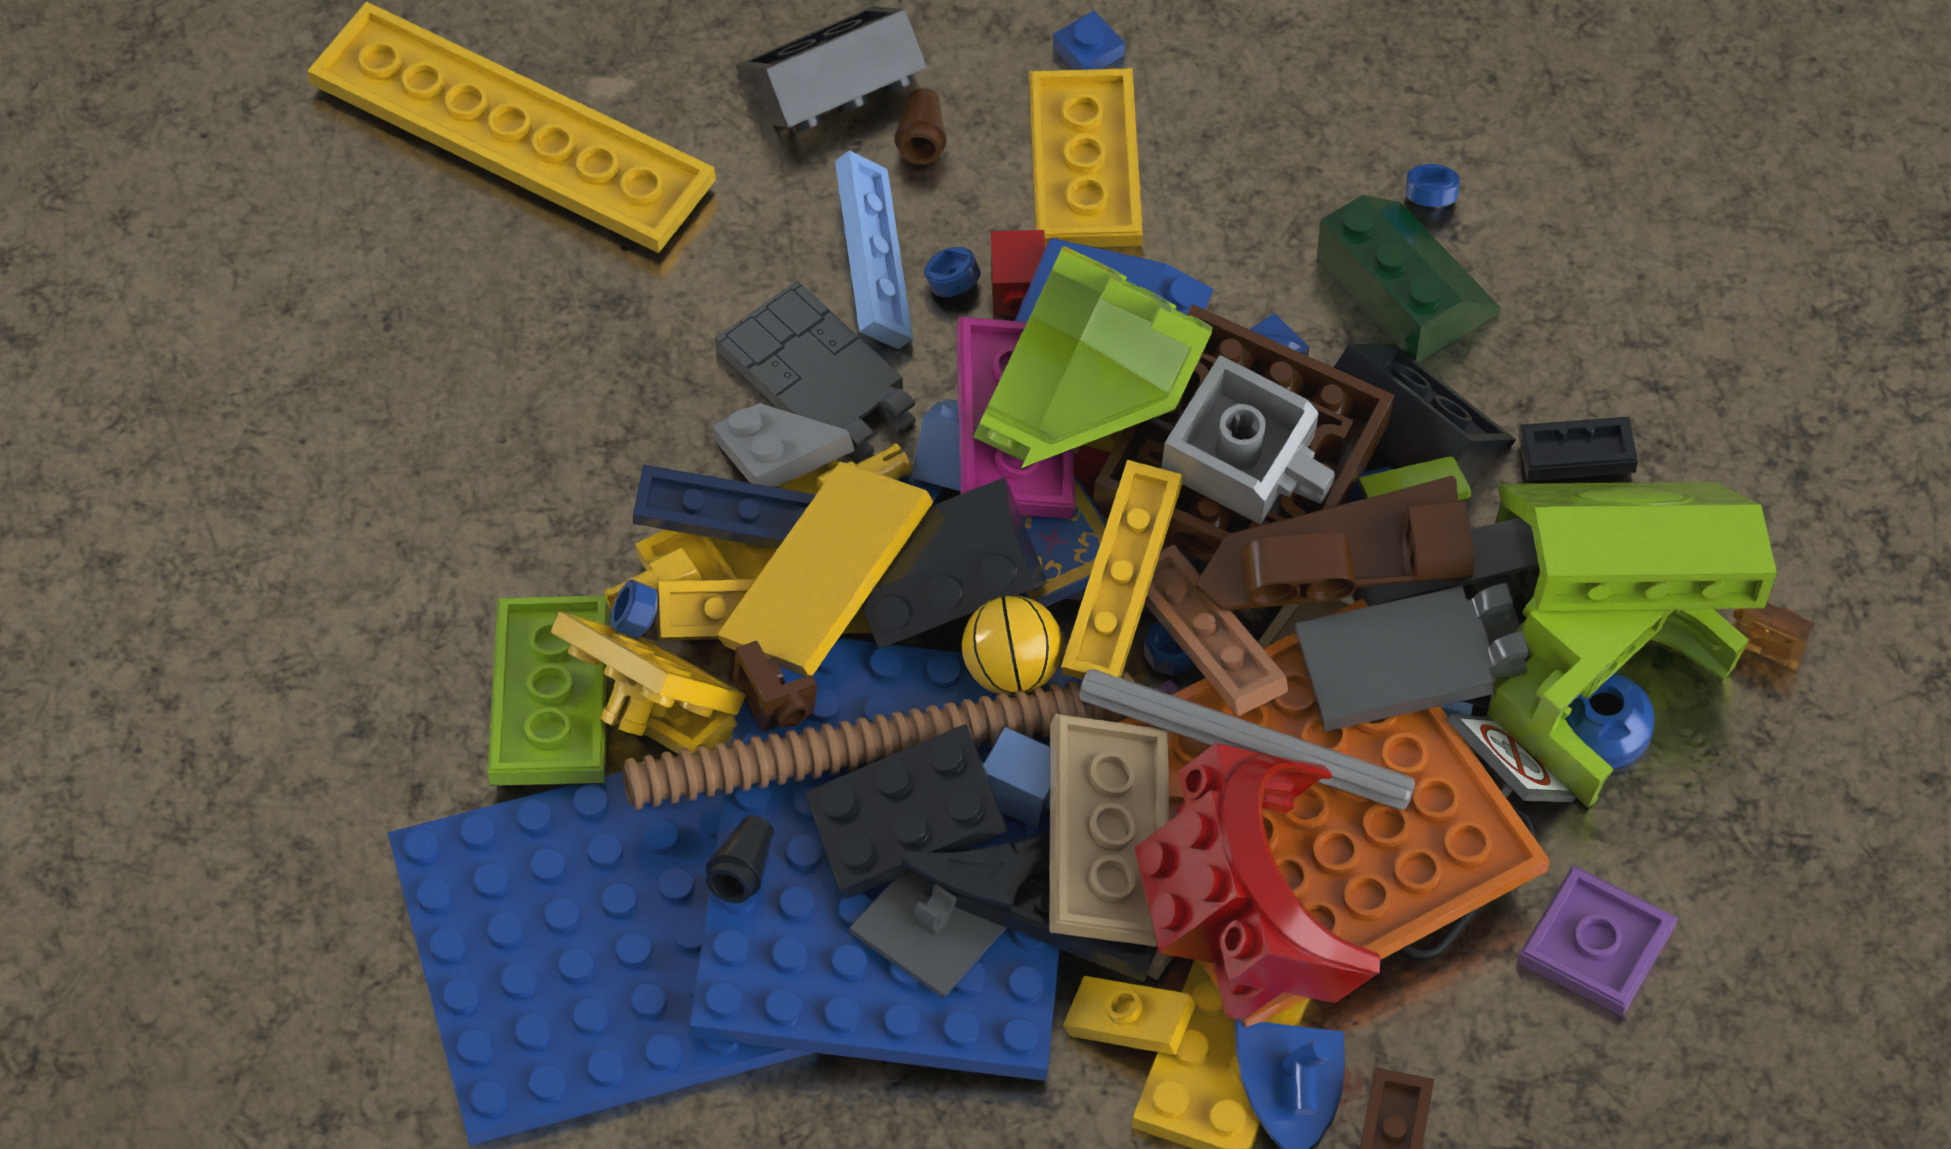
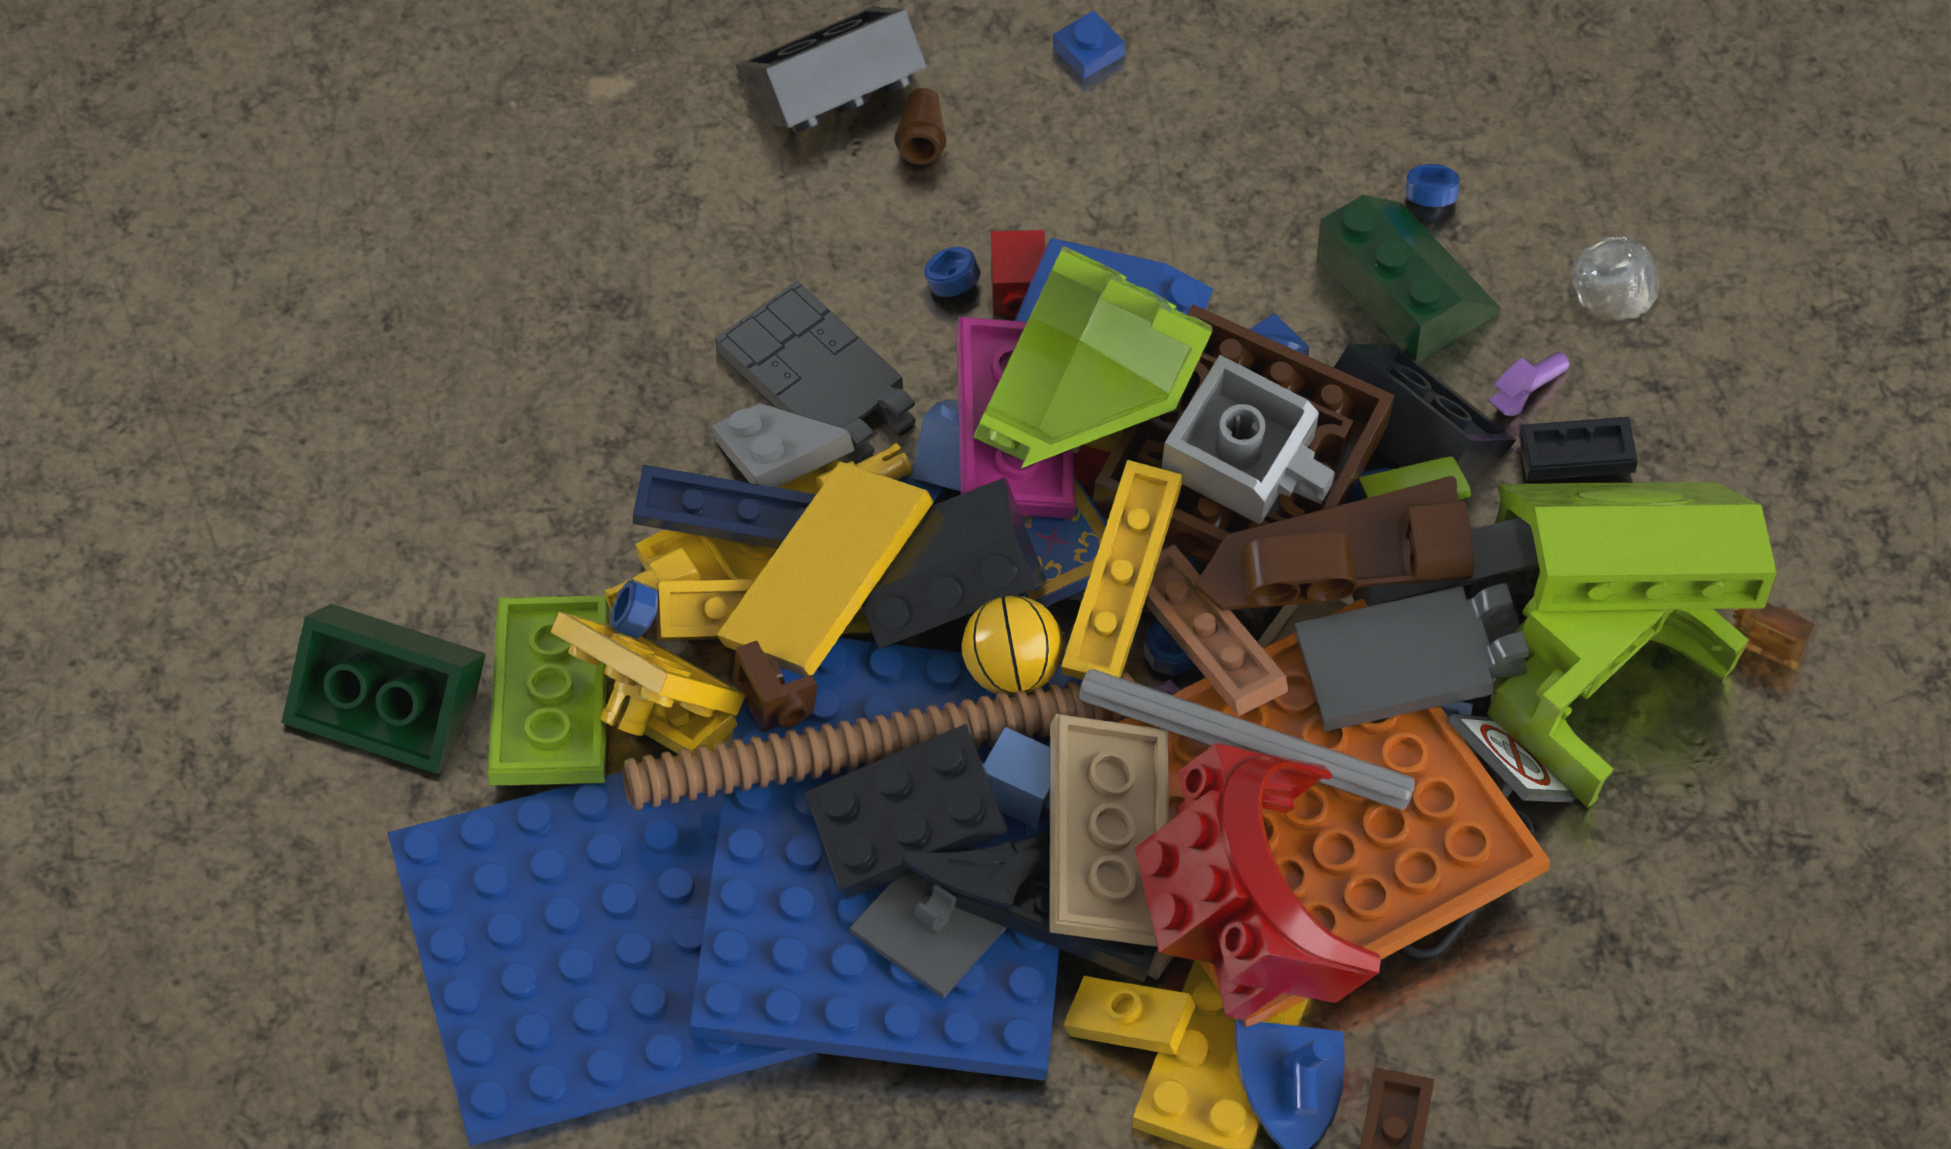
(381, 687): none -> dark green slope
(512, 126): yellow plate -> none
(740, 861): black cone -> none
(873, 250): light blue plate -> none
(1085, 157): yellow tile -> none
(1523, 379): none -> medium lavender bar
(1597, 940): medium lavender tile -> none
(1616, 277): none -> clear hair
(1616, 737): blue piece -> none

